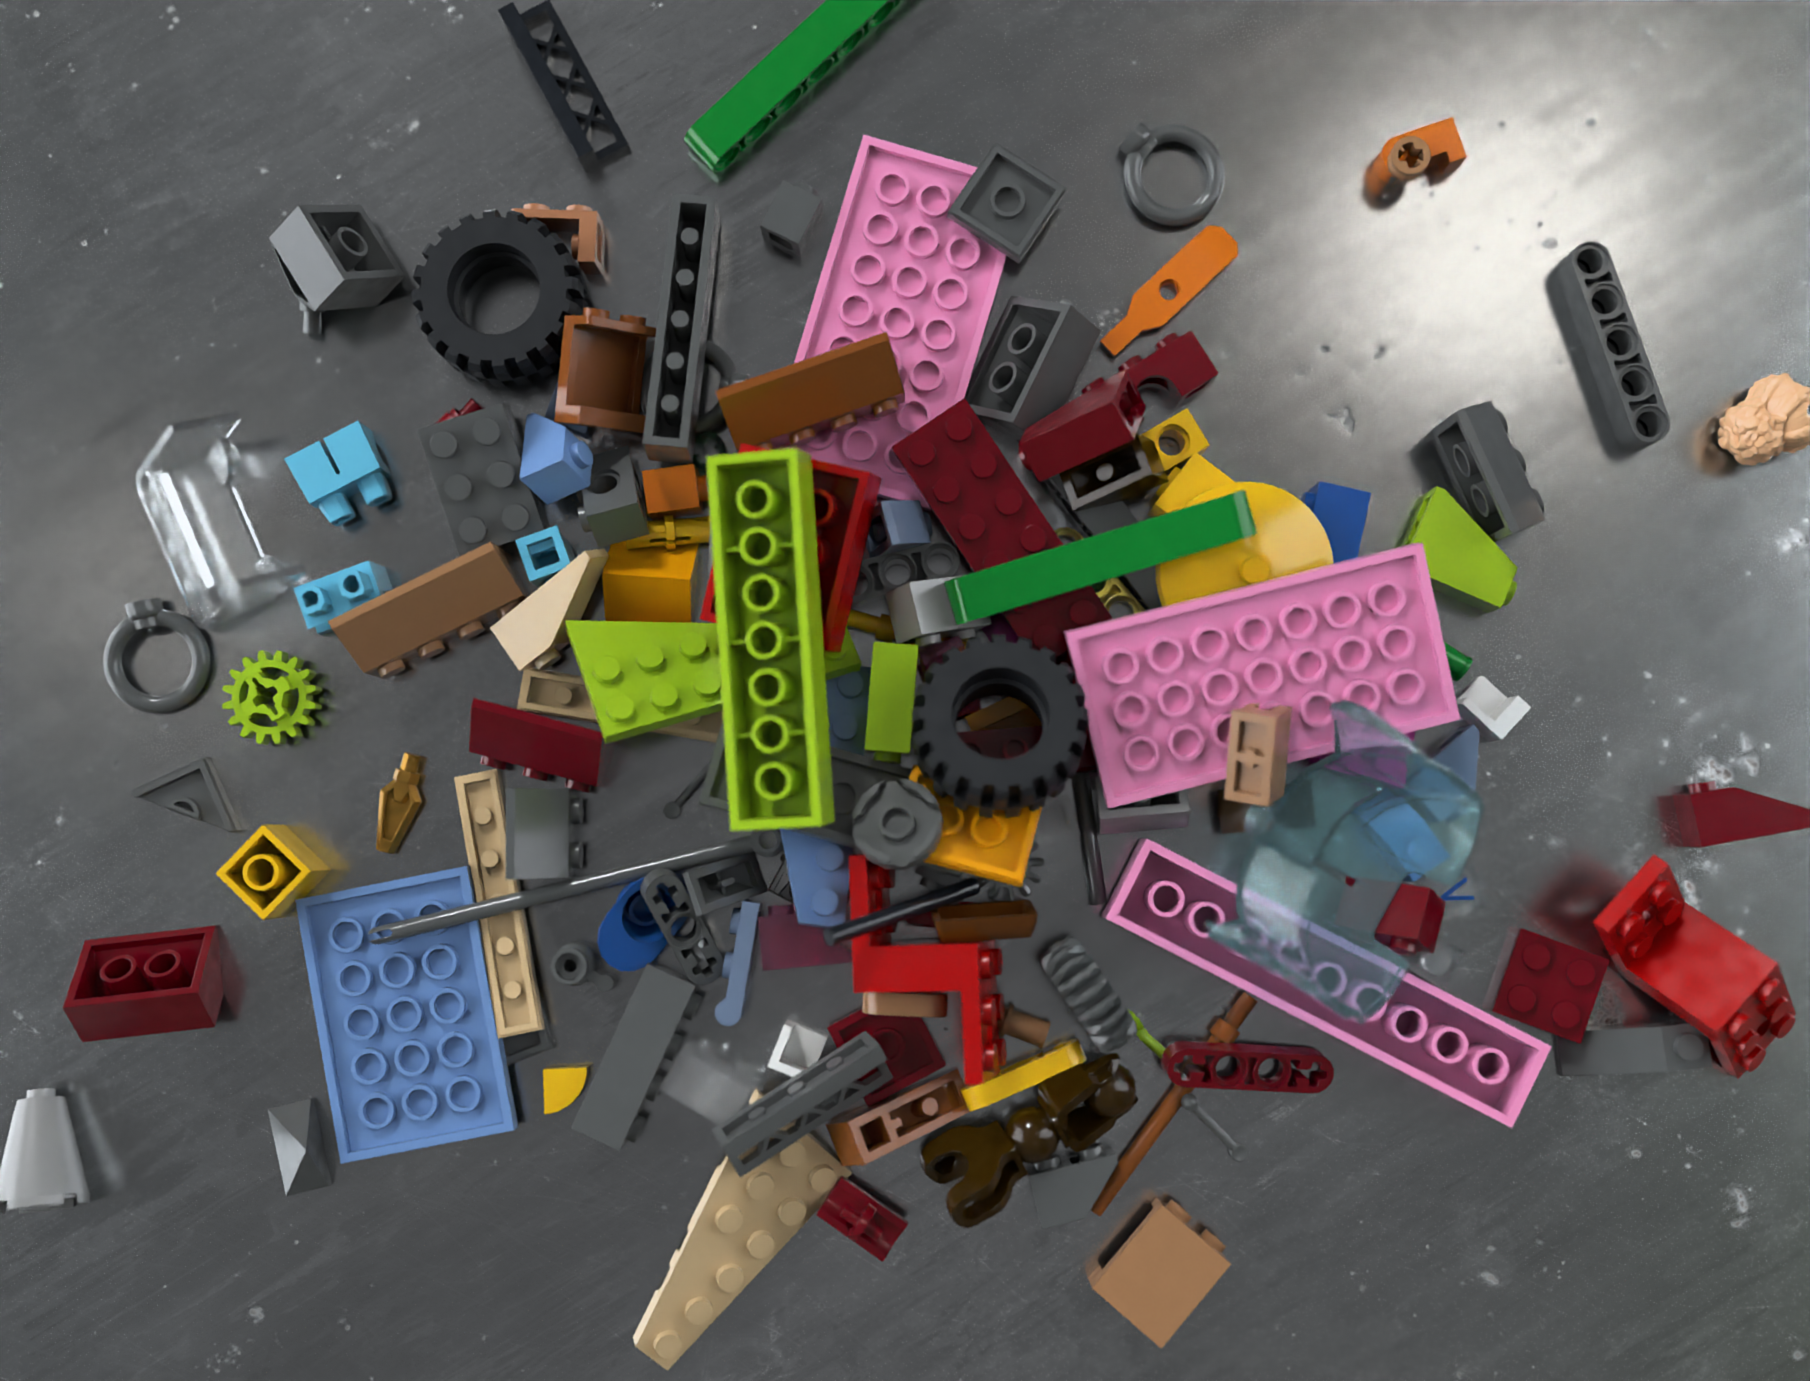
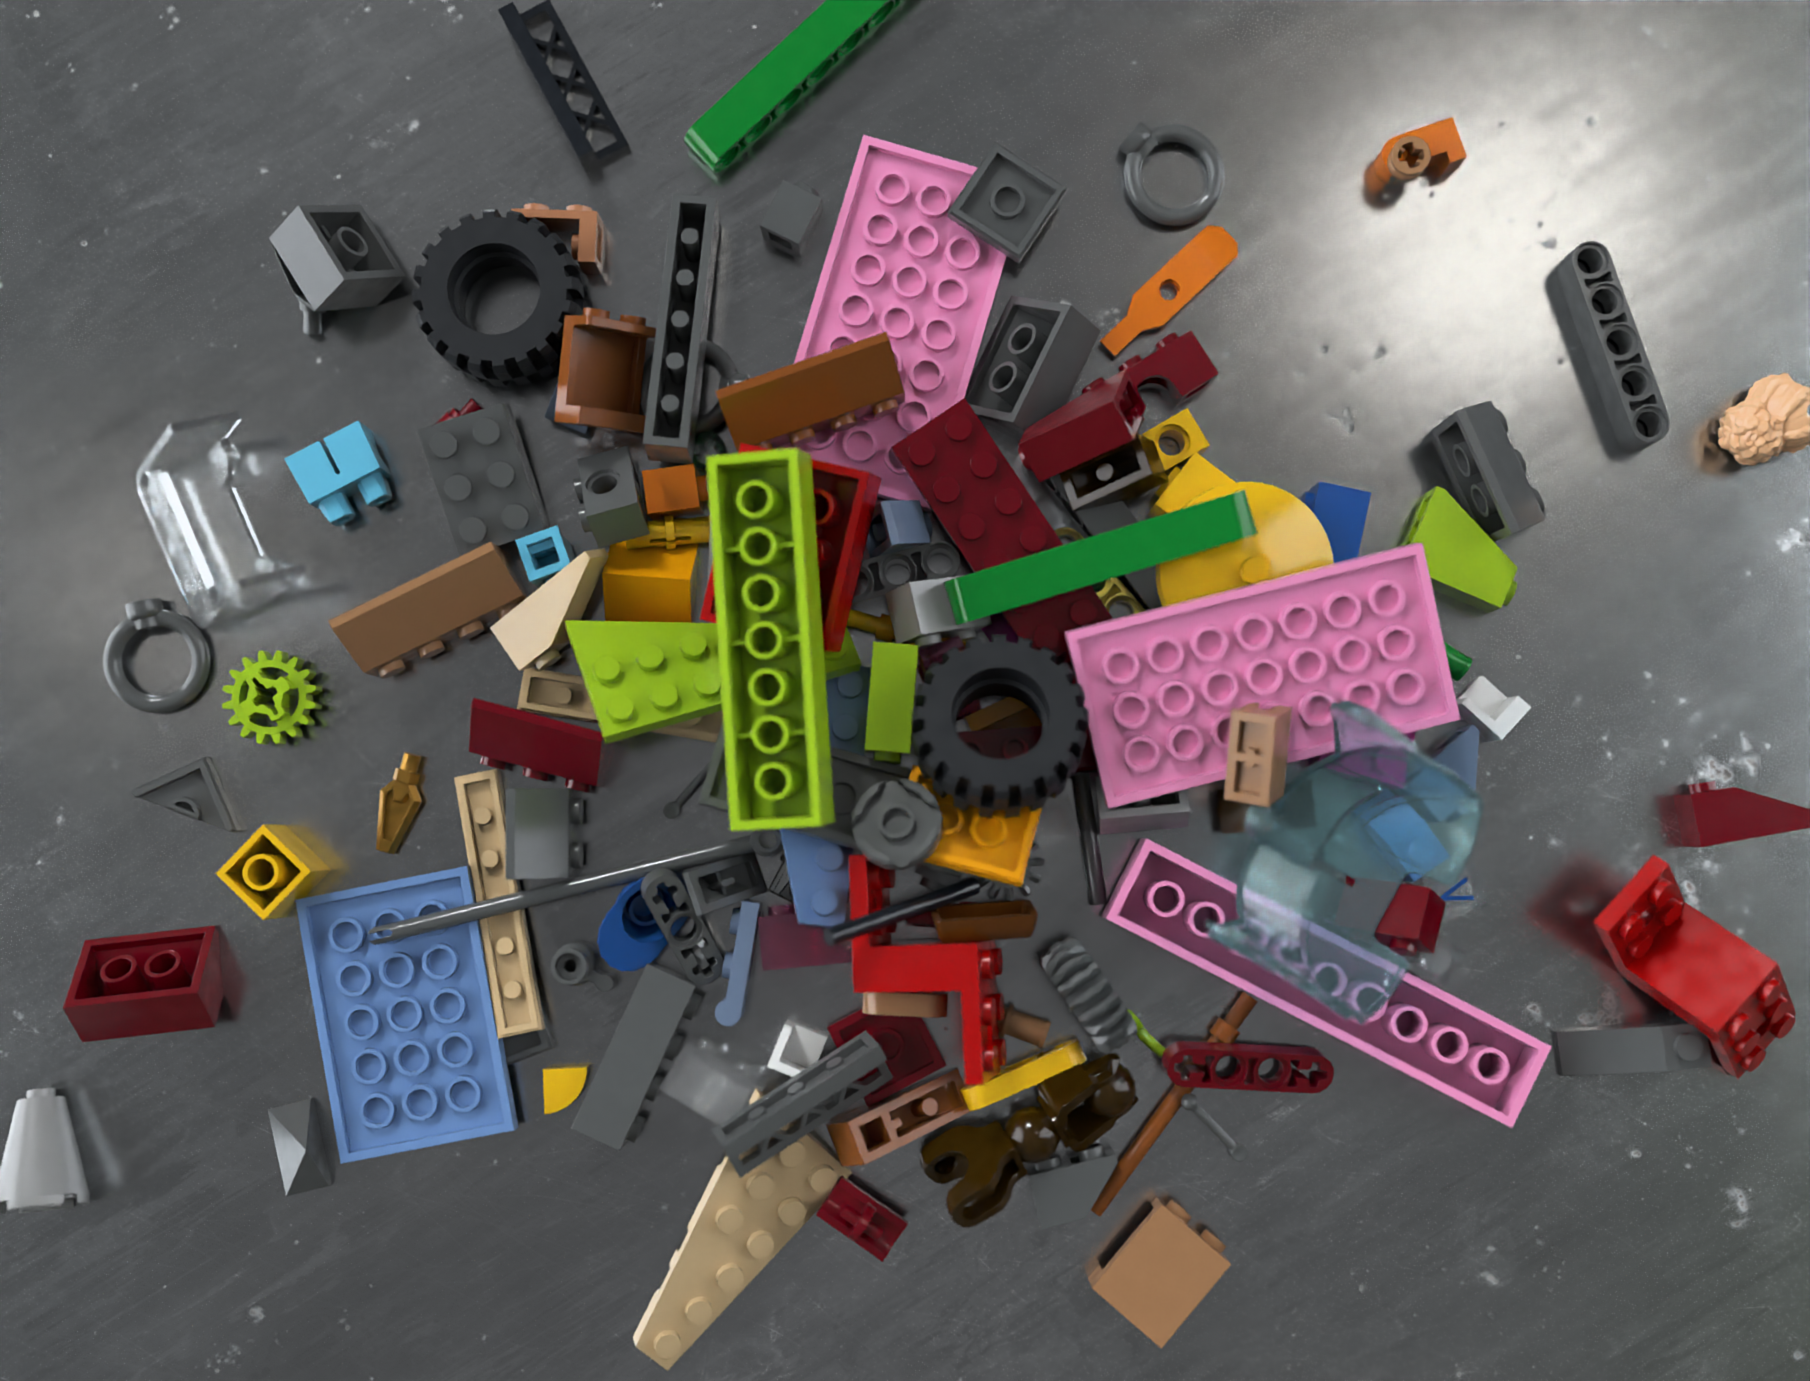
(340, 592): medium azure hips -> none
(553, 460): medium blue slope -> none
(1550, 985): dark red plate -> none

